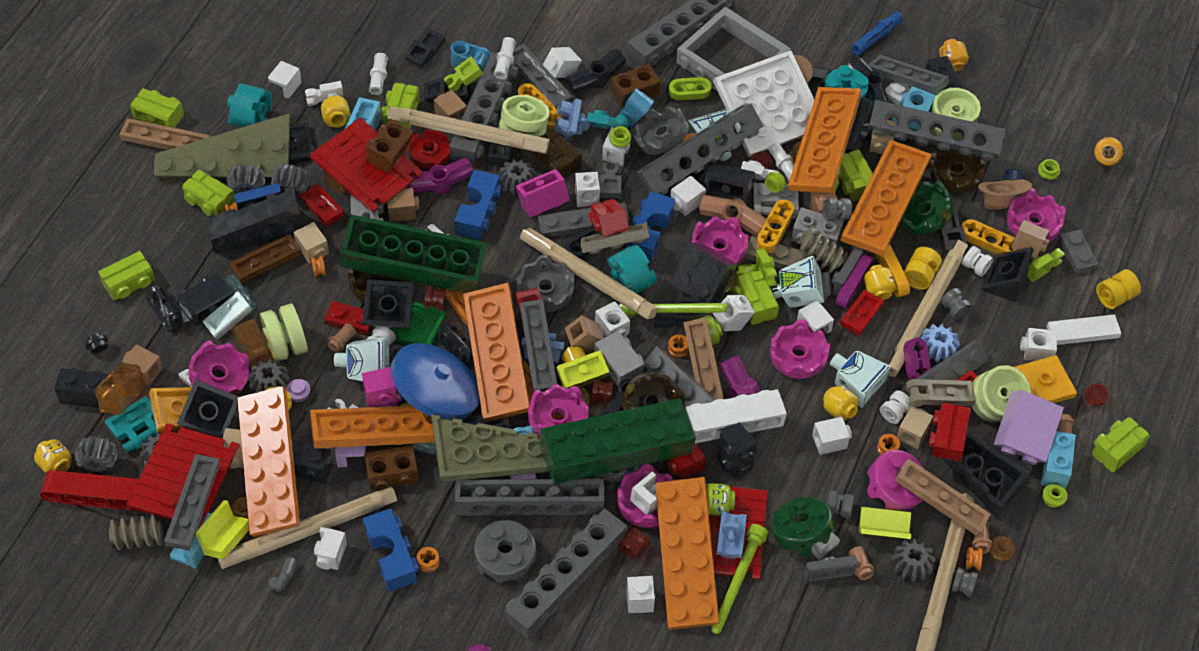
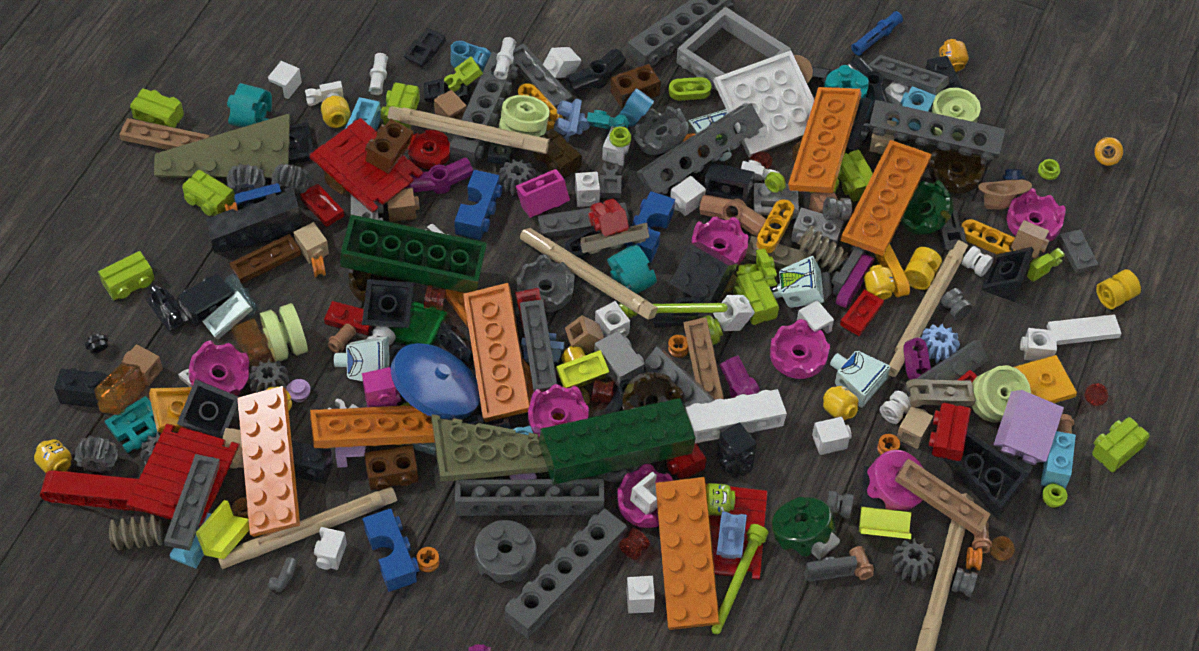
(783, 161): white pin -> none

